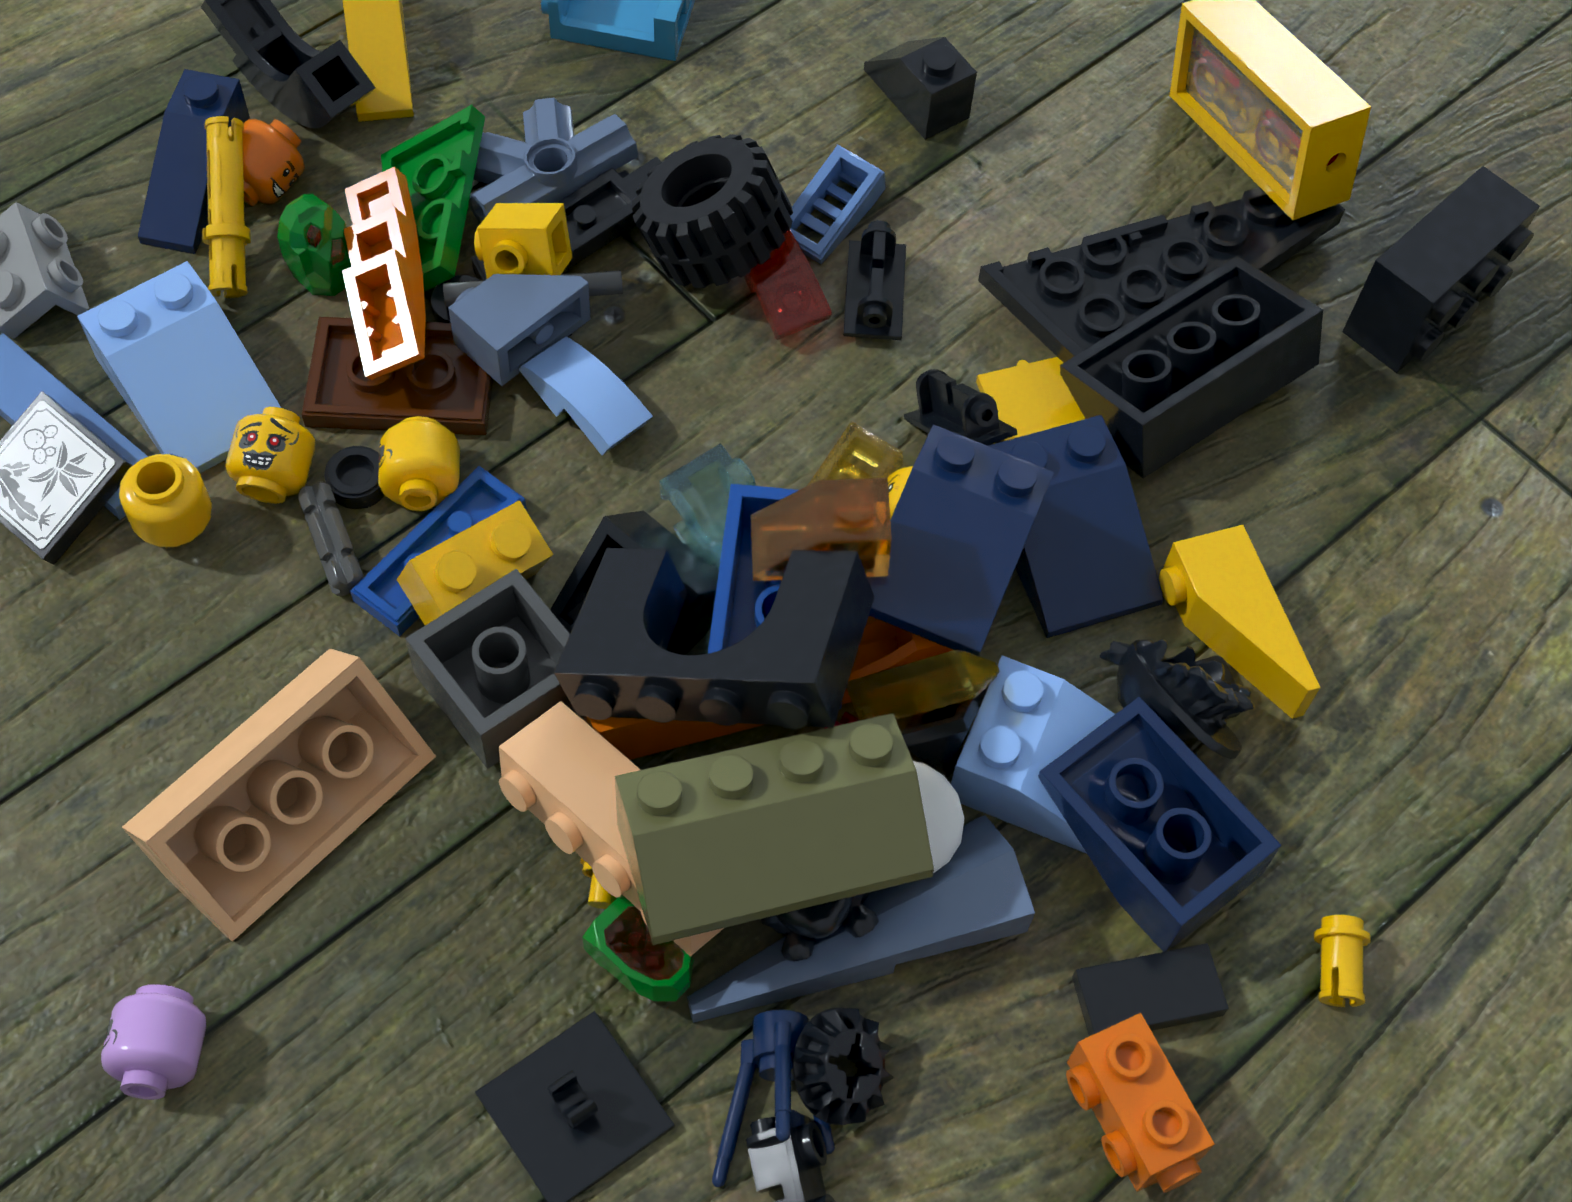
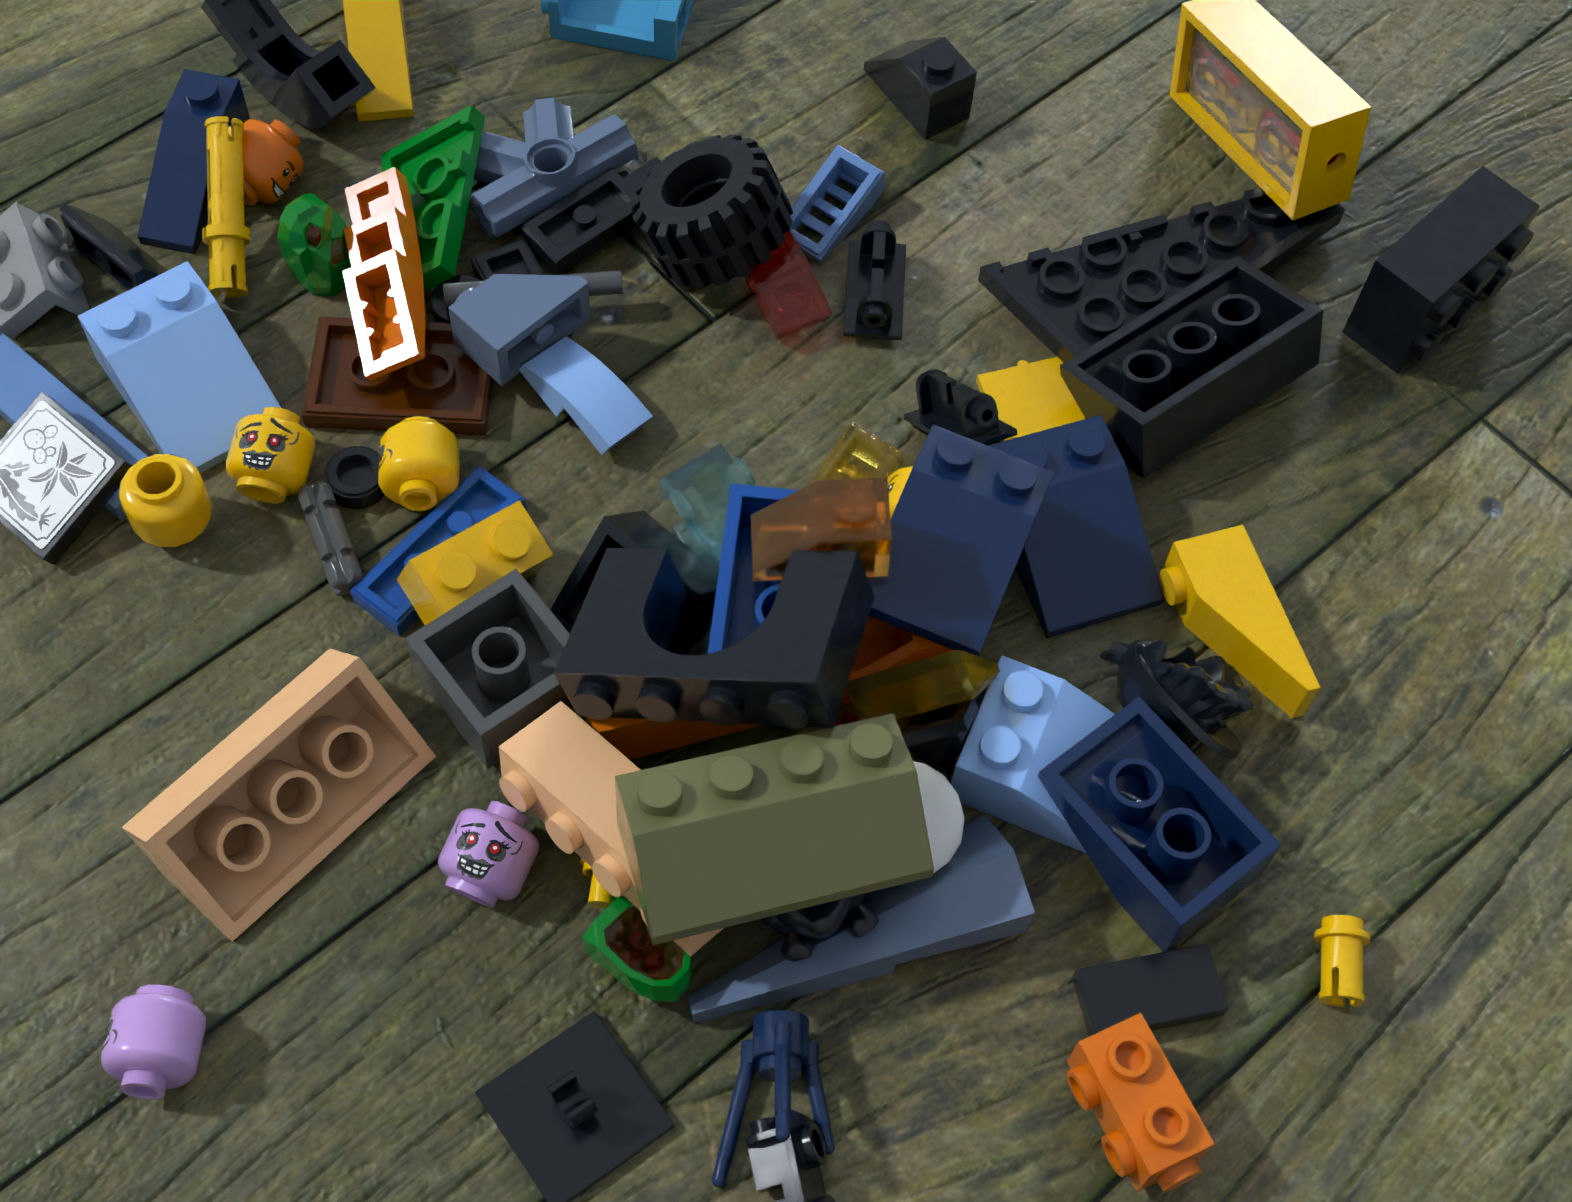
(109, 248): none -> black slope
(488, 854): none -> lavender head
(524, 239): yellow brick -> none
(823, 1086): black gear -> none

